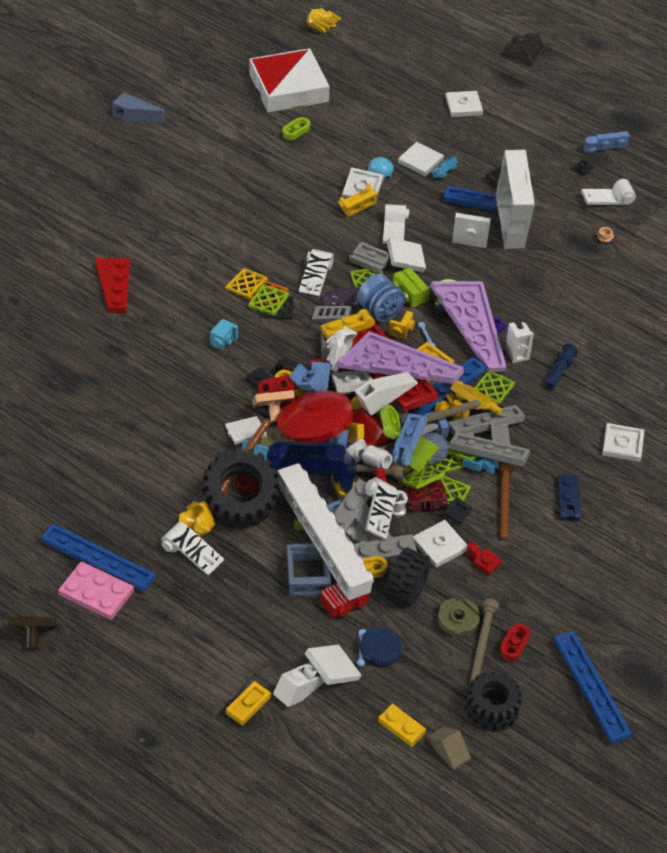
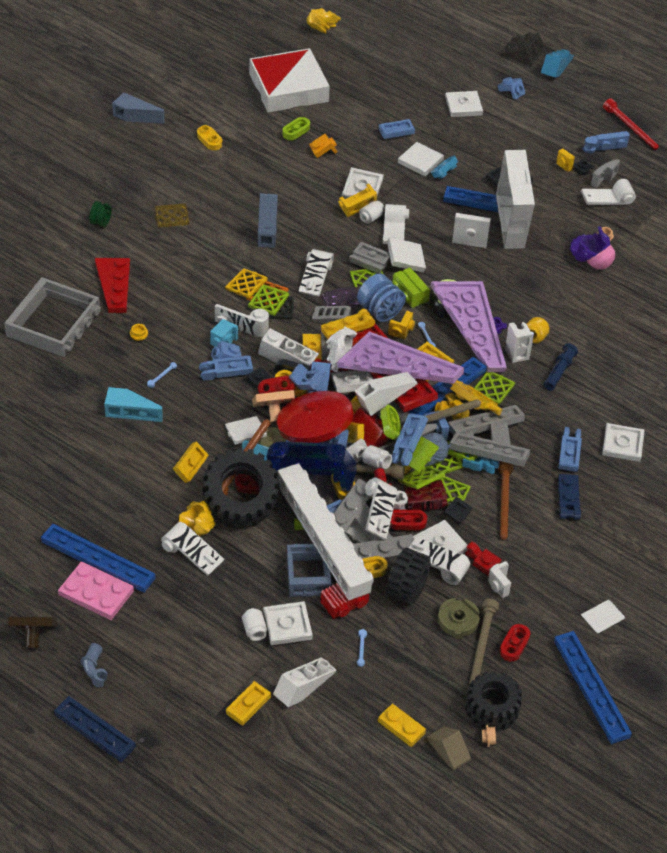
(49, 288): none -> light grey window
(89, 664): none -> sand blue piece
(95, 729): none -> dark blue plate
(100, 213): none -> dark green wheel
(129, 405): none -> medium azure slope
(138, 332): none -> yellow plate
(151, 383): none -> light blue hinge
(173, 207): none -> clear yellow window
(190, 462): none -> yellow plate
(209, 137): none -> yellow plate
(225, 350): none -> medium blue bracket
(226, 367): none -> medium blue hinge
(254, 324): none -> white door
(254, 624): none -> white brick
(267, 220): none -> sand blue slope
(277, 346): none -> white slope
(287, 623): none -> white plate
(313, 342): none -> yellow plate
(322, 145): none -> light orange bracket
(333, 664): white tile -> none
(371, 212): none -> white brick
(380, 646): dark blue tile -> none
(381, 166): medium azure hair -> none
(396, 129): none -> medium blue plate
(408, 520): none -> red plate
(452, 564): none -> white door
(489, 736): none -> light nougat plate
(498, 579): none -> white bracket
(513, 85): none -> medium blue bracket
(539, 328): none -> yellow head
(556, 62): none -> dark azure slope
(565, 160): none -> yellow plate
(570, 451): none -> medium blue hinge
(594, 249): none -> dark purple hair
(603, 616): none -> white sticker
(605, 172): none -> light grey slope
(611, 107): none -> red piece

